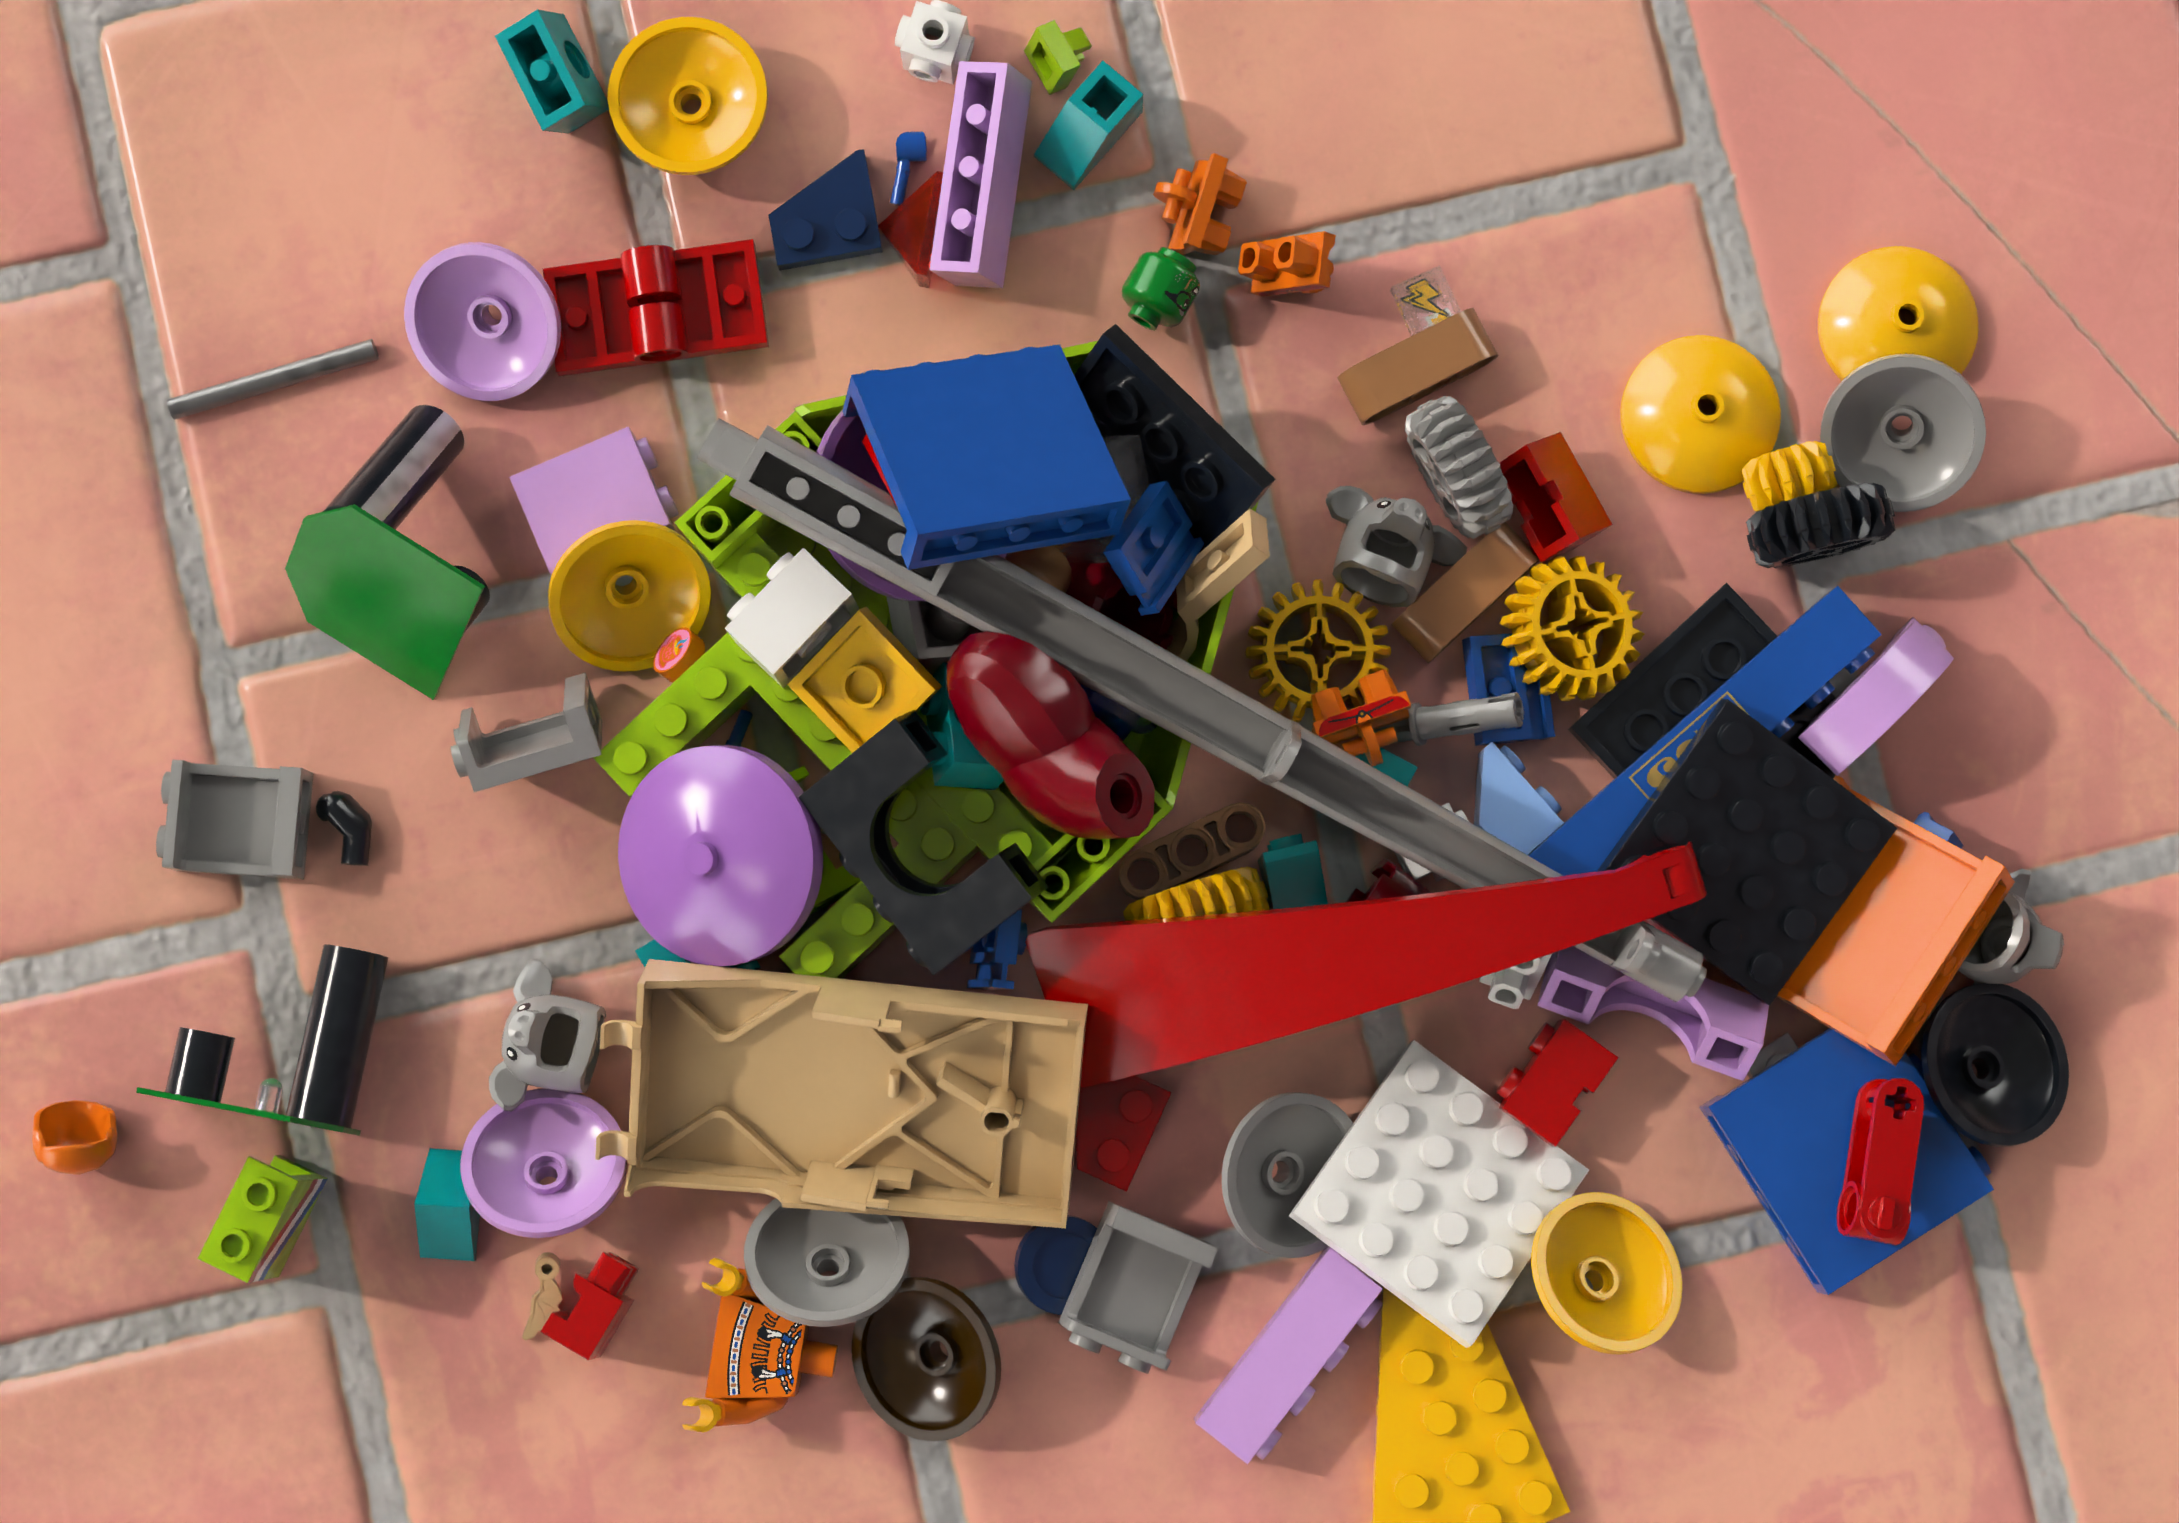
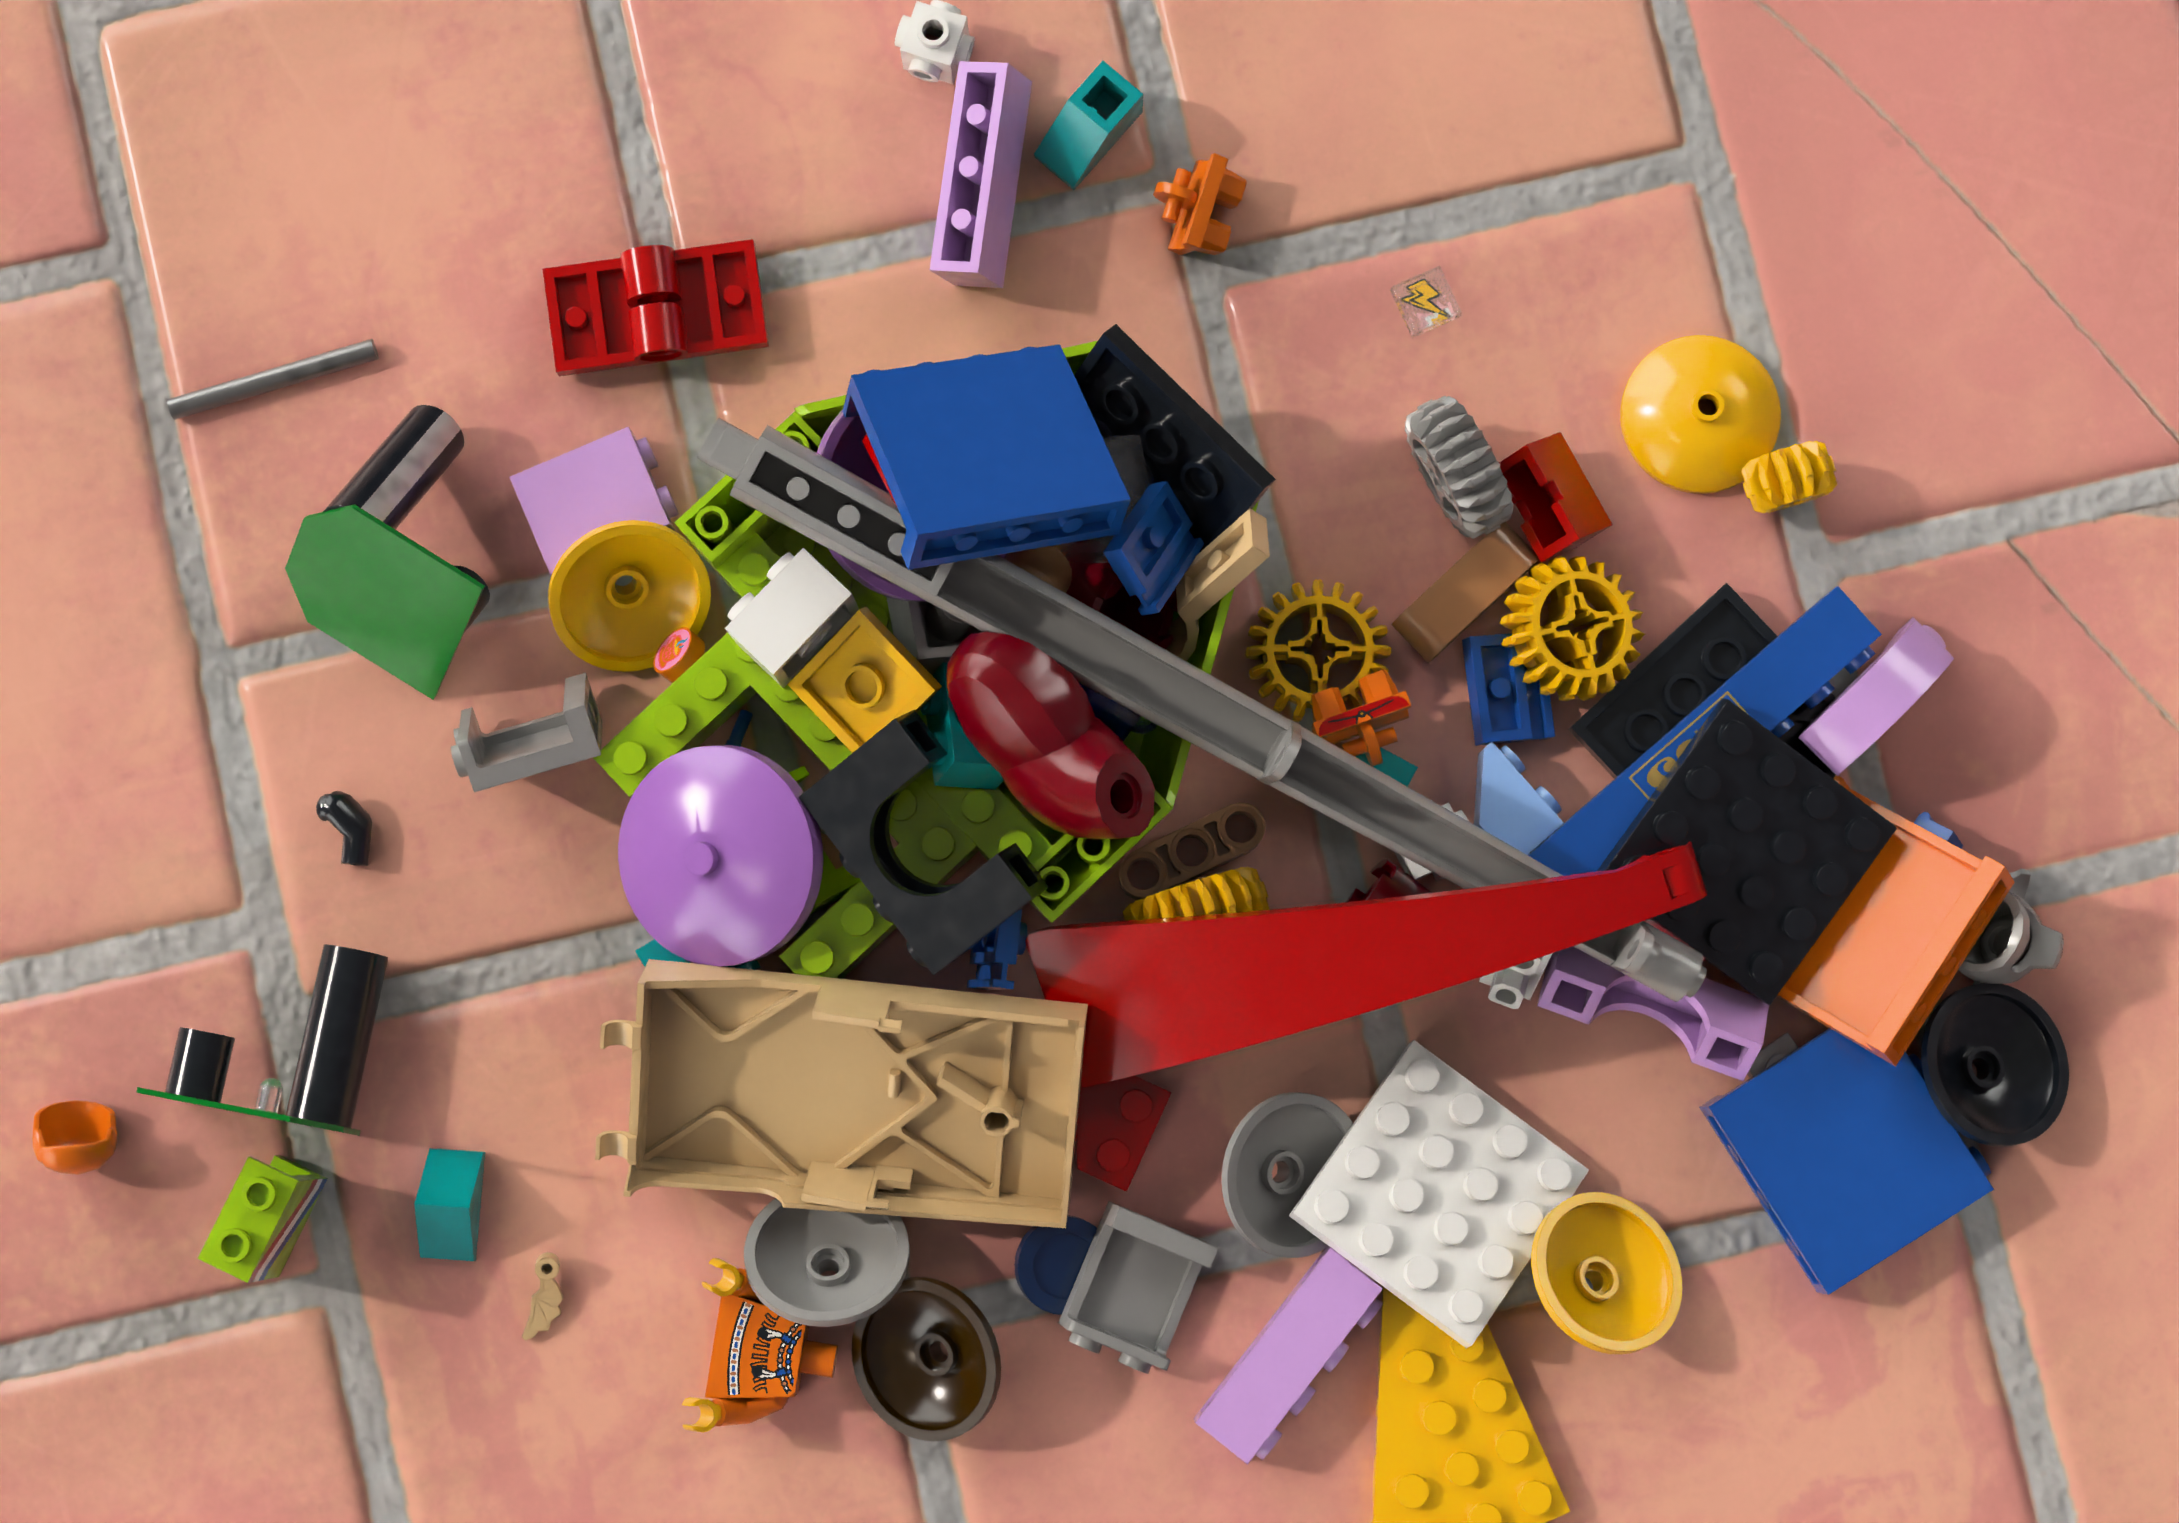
(235, 820): light grey panel -> none
(459, 338): lavender dish -> none
(539, 1139): lavender dish -> none
(545, 1040): light grey piece -> none
(552, 71): teal brick -> none
(599, 1309): red hips -> none
(682, 63): yellow dish -> none
(828, 218): dark blue wing -> none
(909, 148): blue hand -> none
(912, 229): clear red slope -> none
(1056, 54): lime tile -> none
(1160, 289): green head -> none
(1288, 264): orange hips -> none
(1292, 873): teal slope -> none
(1387, 546): light grey piece -> none
(1417, 366): medium nougat beam -> none
(1459, 718): light grey axle -> none
(1551, 1081): red brick -> none
(1820, 525): black gear -> none
(1863, 303): yellow dish -> none
(1881, 1162): red piece -> none
(1915, 463): light grey dish -> none

